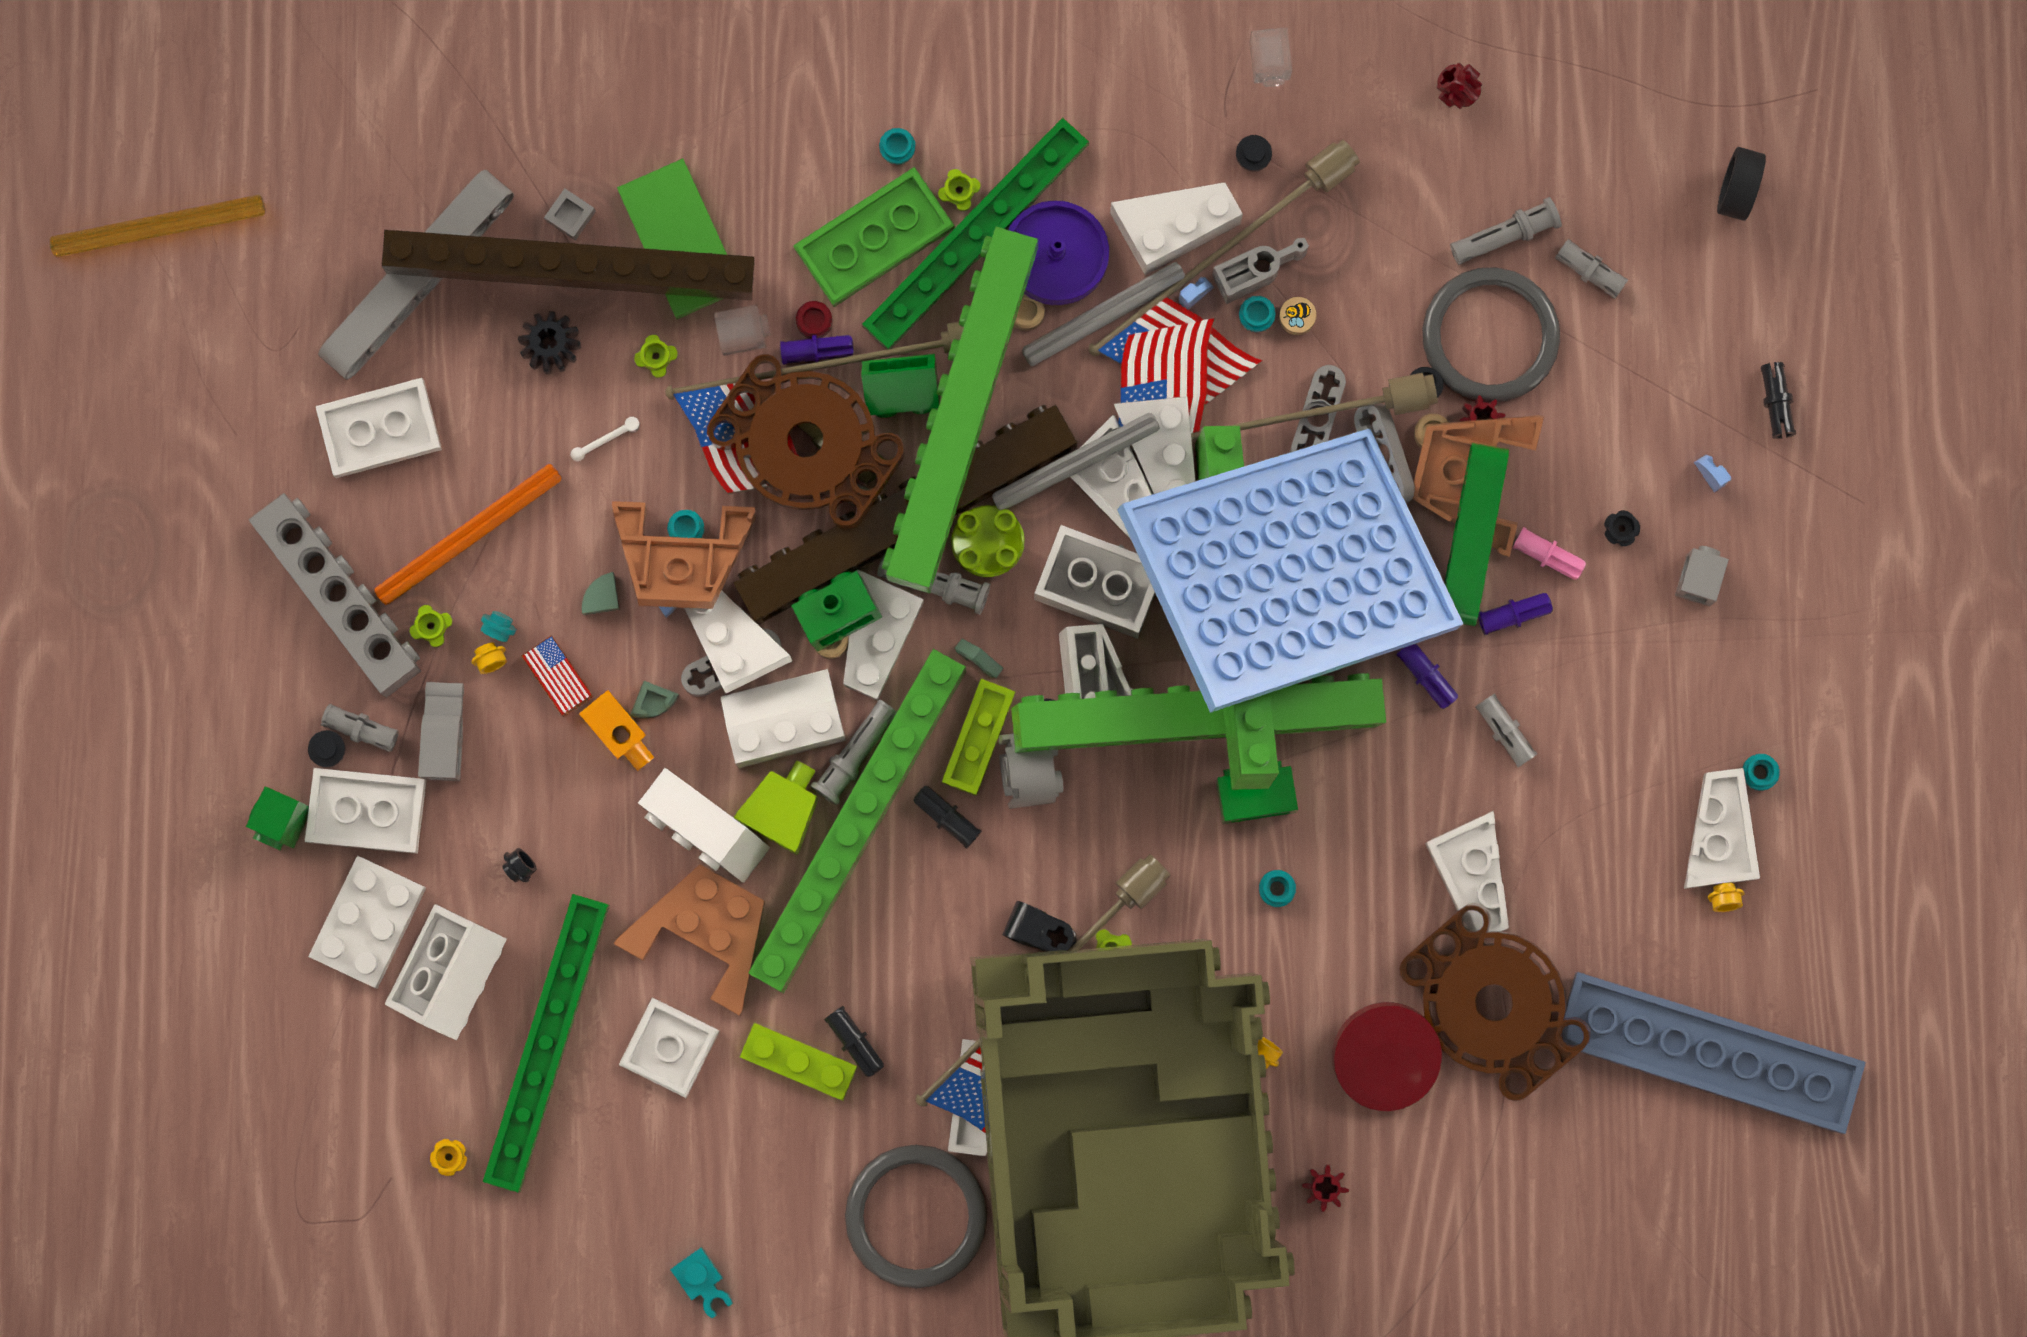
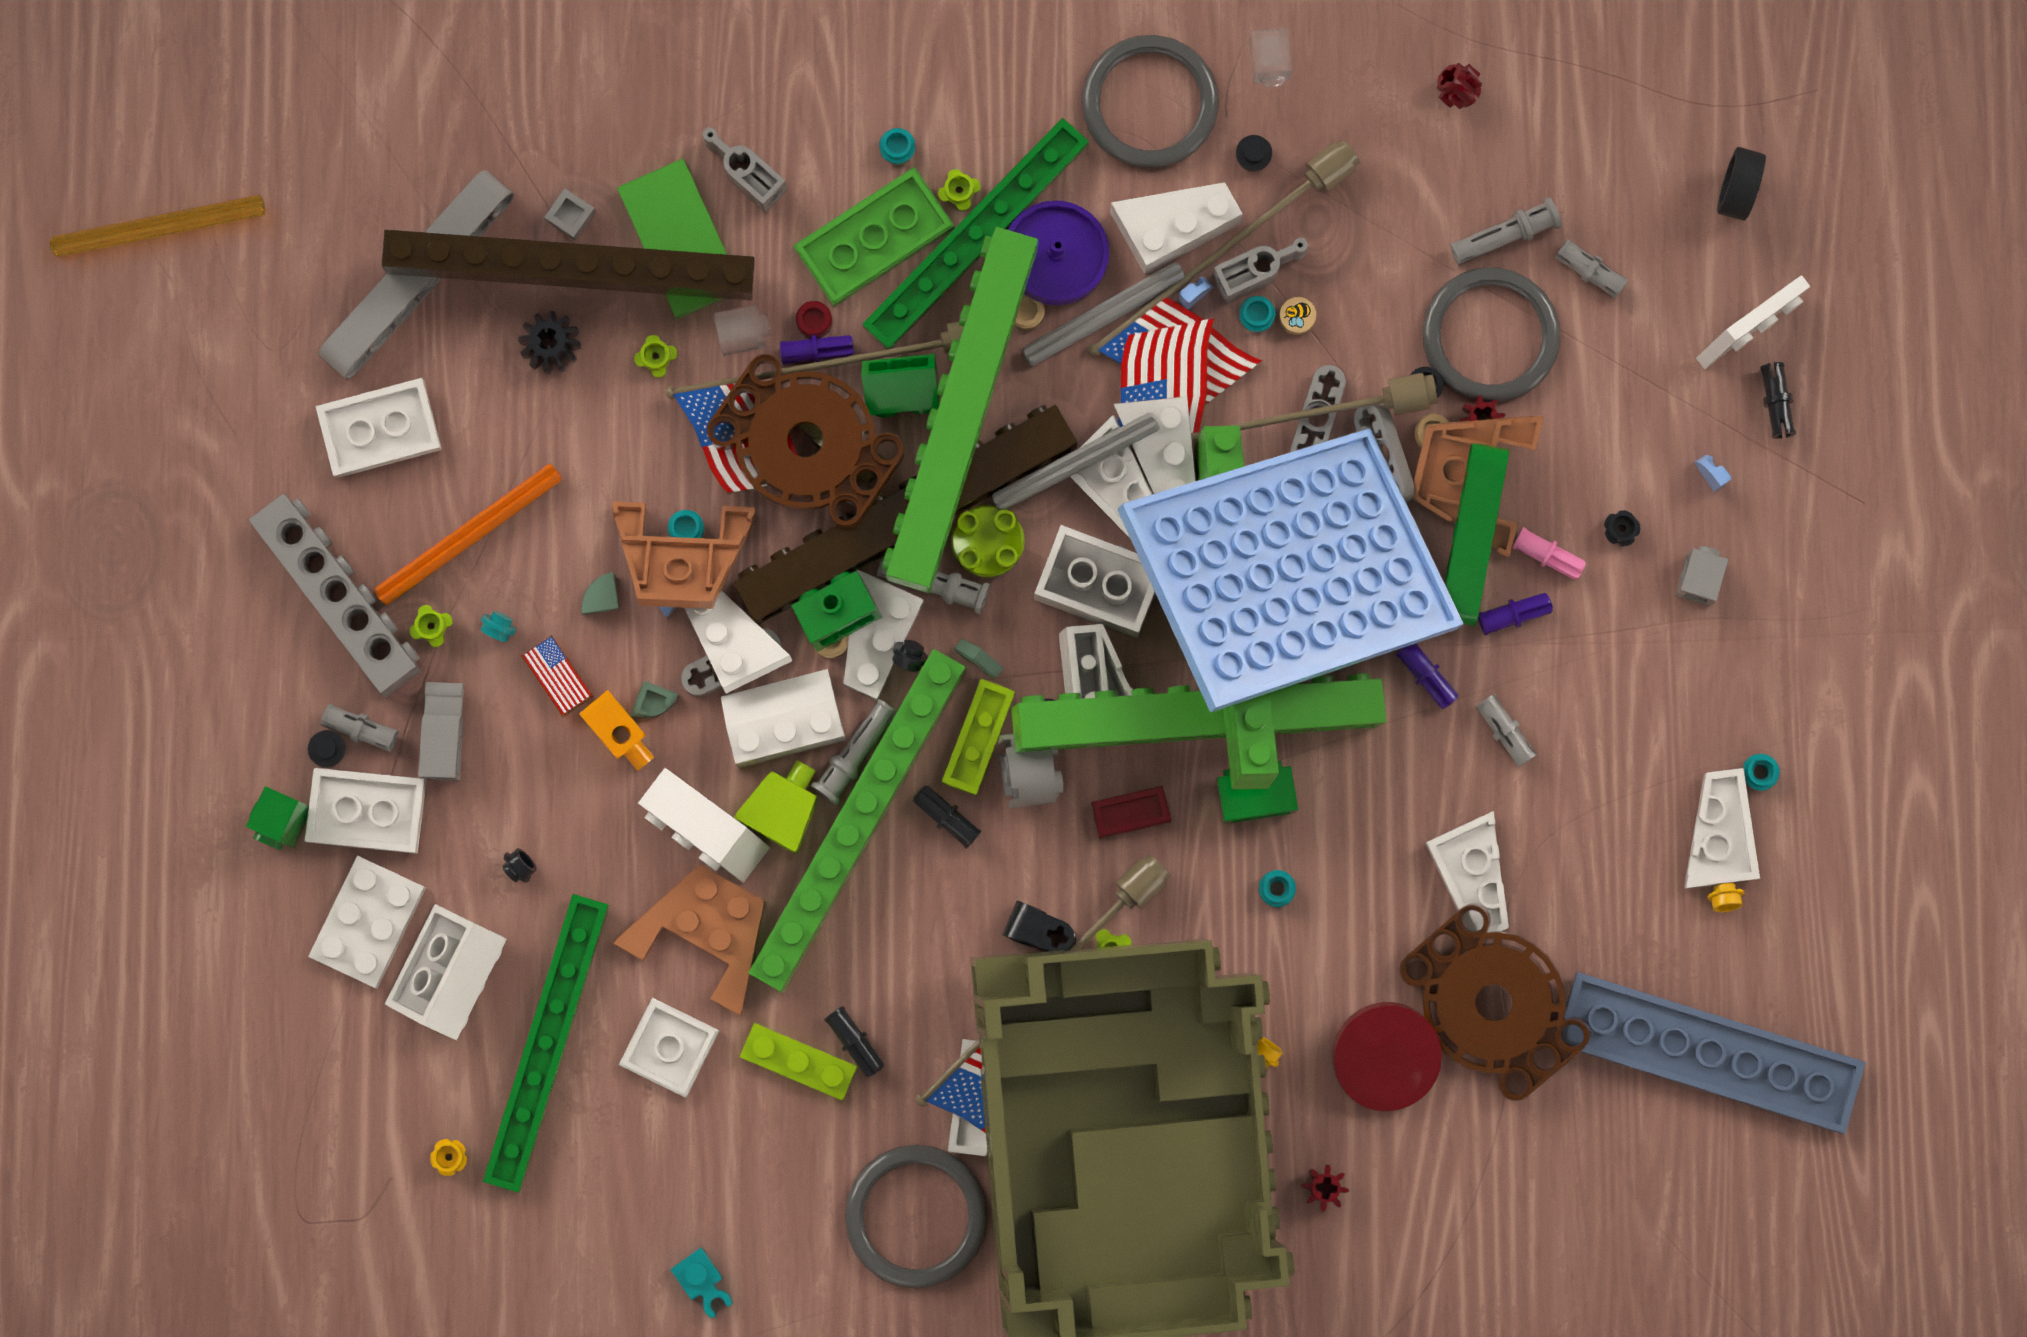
(489, 658): yellow plate -> none
(631, 425): white hinge -> none
(757, 182): none -> light grey piece
(909, 655): none -> black plate
(1131, 812): none -> dark red tile
(1150, 158): none -> dark grey wedge
(1758, 319): none -> white wing

